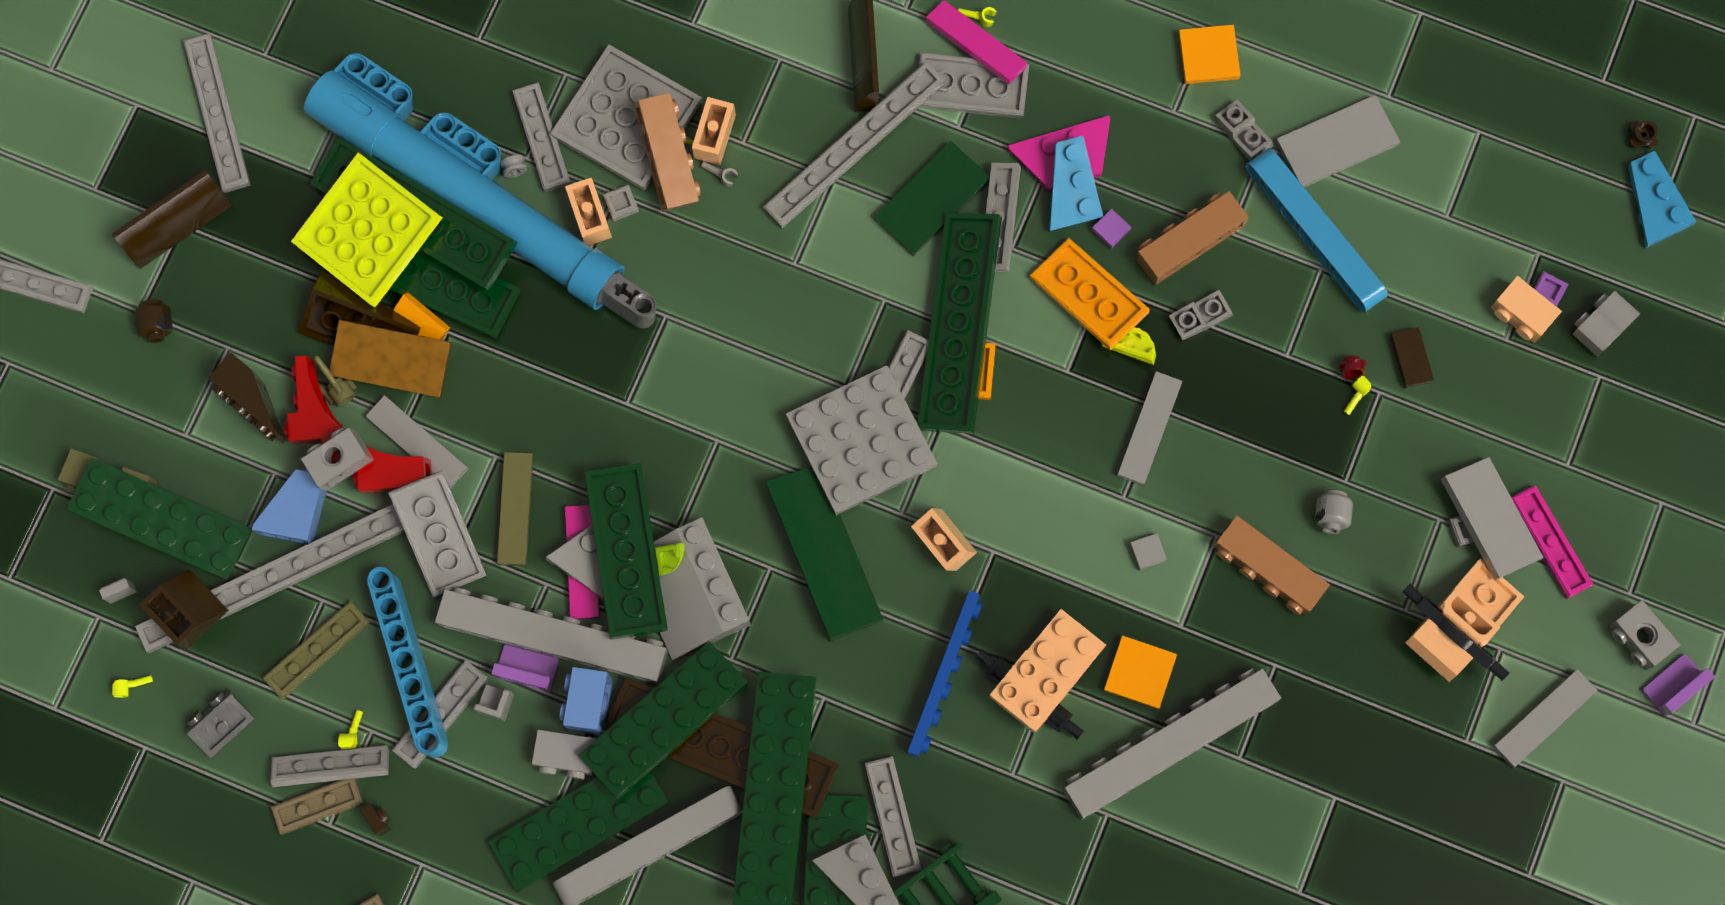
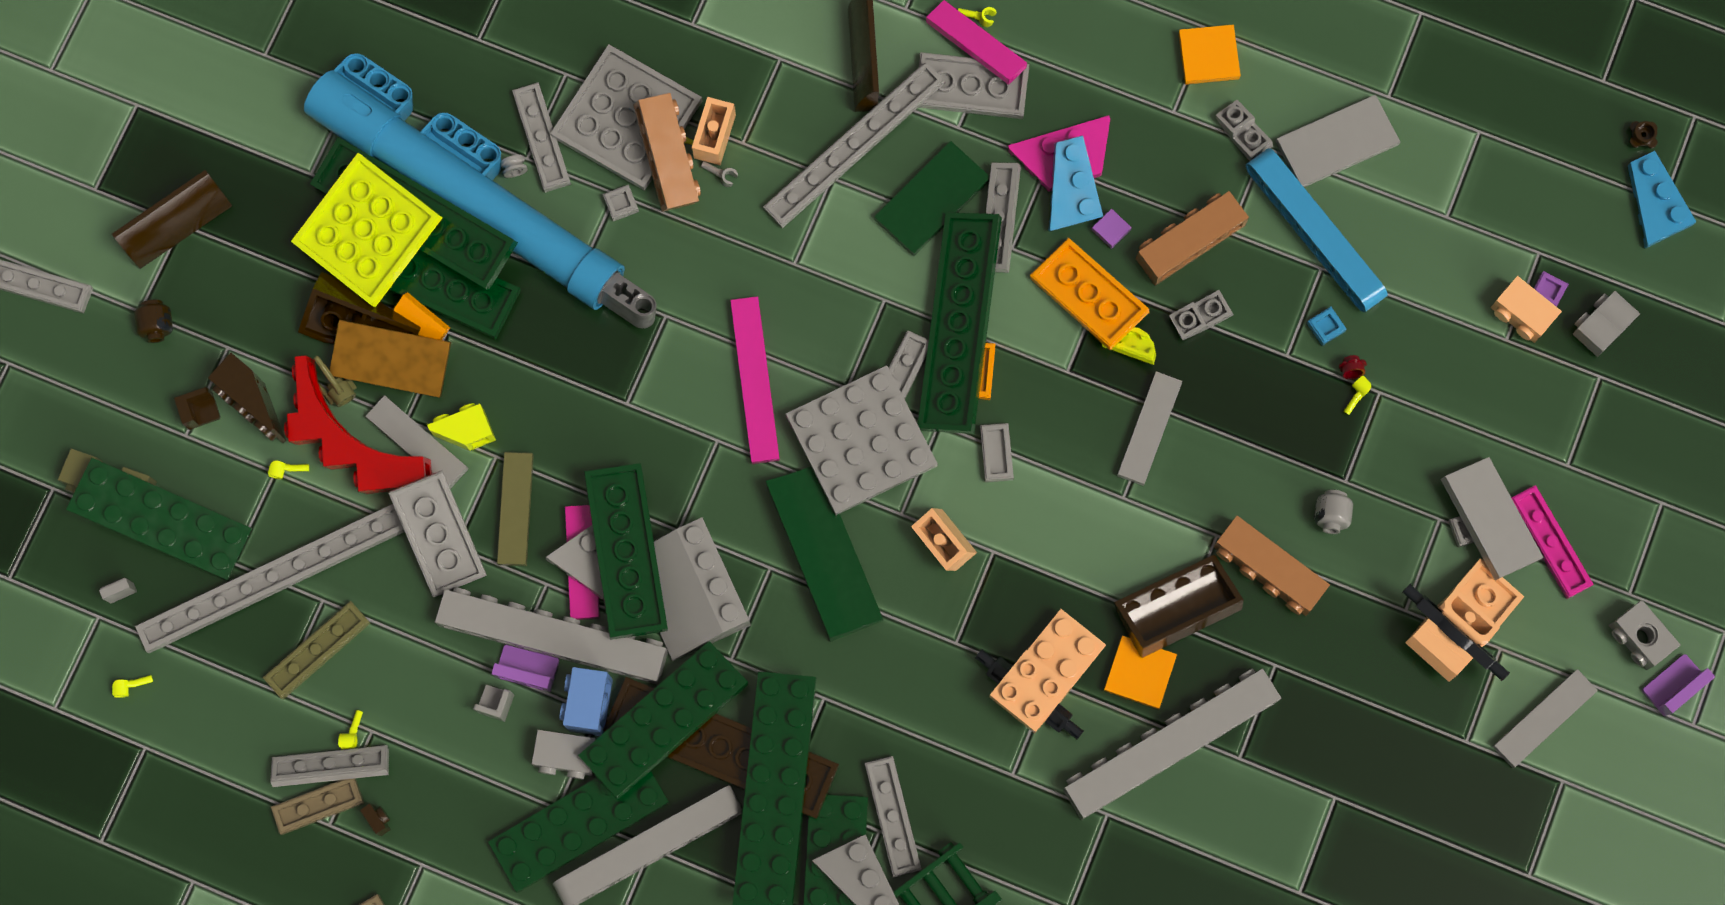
(184, 608): dark brown slope -> none
(197, 408): none -> dark brown panel
(217, 113): light grey tile -> none
(218, 722): dark grey bracket -> none
(277, 469): none -> neon yellow hand
(293, 511): medium blue slope -> none
(353, 458): light grey brick -> none
(416, 671): dark azure beam -> none
(450, 702): light grey tile -> none
(465, 429): none -> neon yellow slope
(588, 211): light nougat brick -> none
(669, 557): lime tile -> none
(755, 380): none -> dark pink tile
(941, 686): blue plate -> none
(996, 452): none -> light grey tile
(1148, 551): light grey tile -> none
(1178, 605): none -> dark brown slope
(1326, 326): none -> dark azure tile
(1411, 357): dark brown tile -> none

